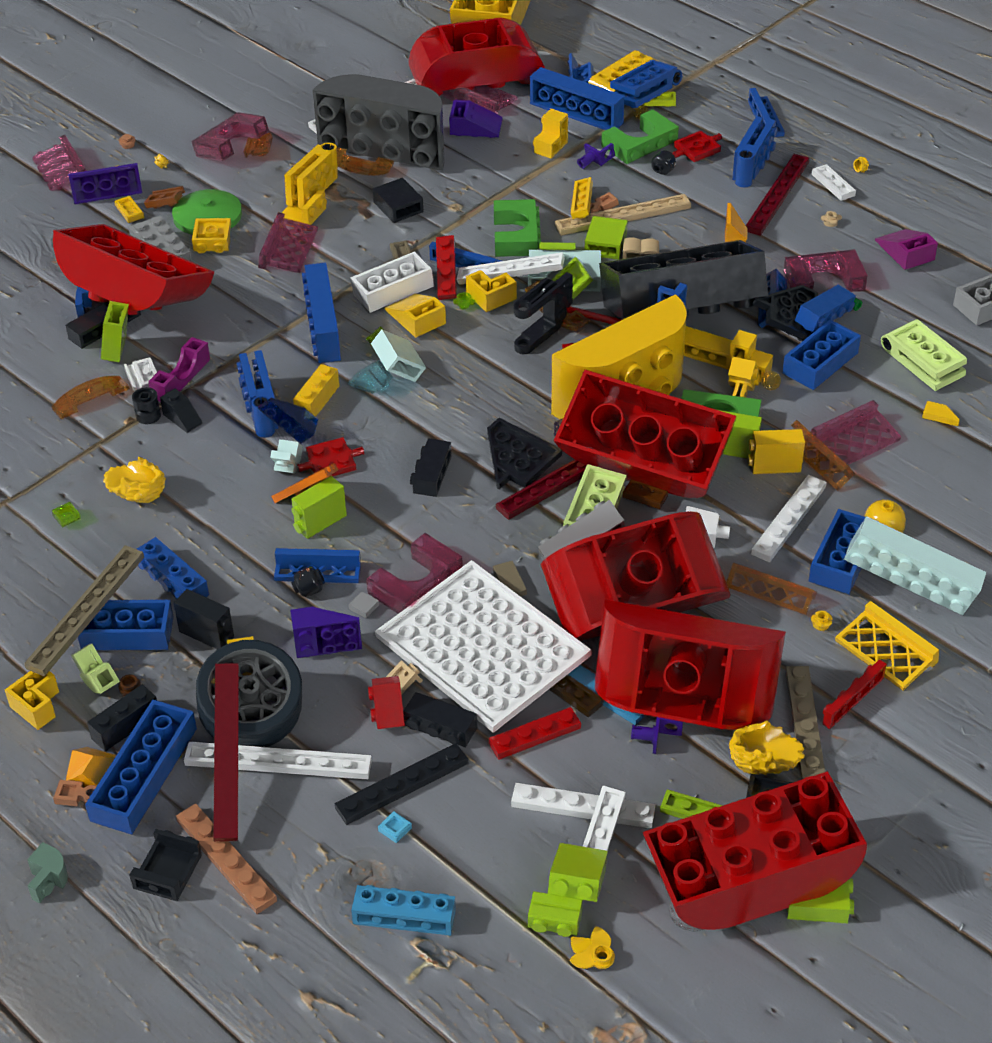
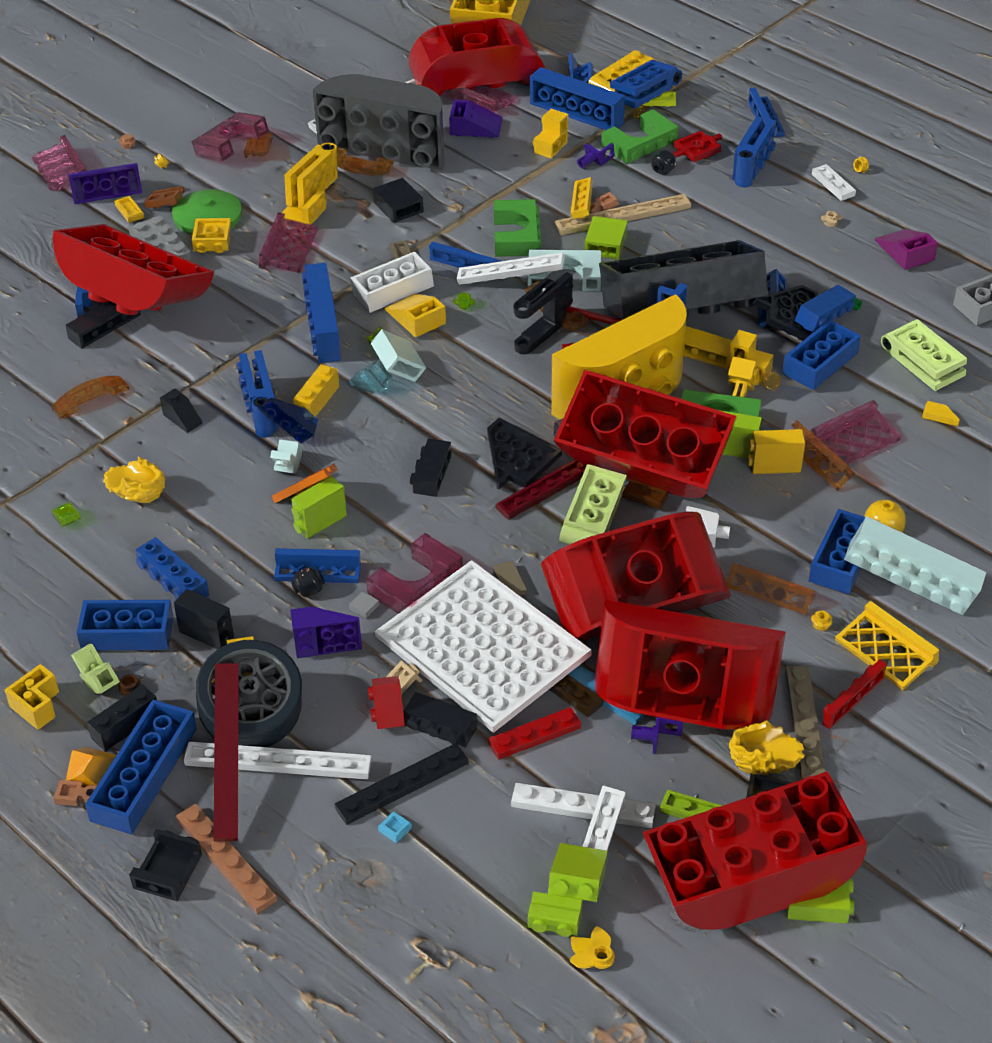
(49, 870): sand green brick -> none
(84, 611): dark tan plate -> none
(114, 331): lime brick -> none
(140, 373): white plate -> none
(146, 405): black wheel -> none
(192, 359): magenta arch -> none
(331, 452): red plate -> none
(403, 910): dark azure brick -> none
(446, 267): red plate -> none
(491, 292): yellow brick -> none
(557, 246): lime tile -> none
(581, 276): lime tile -> none
(600, 520): light grey brick -> none
(635, 247): tan brick -> none
(734, 227): light orange slope -> none
(777, 194): dark red tile -> none
(788, 518): white plate -> none
(844, 264): clear pink arch -> none

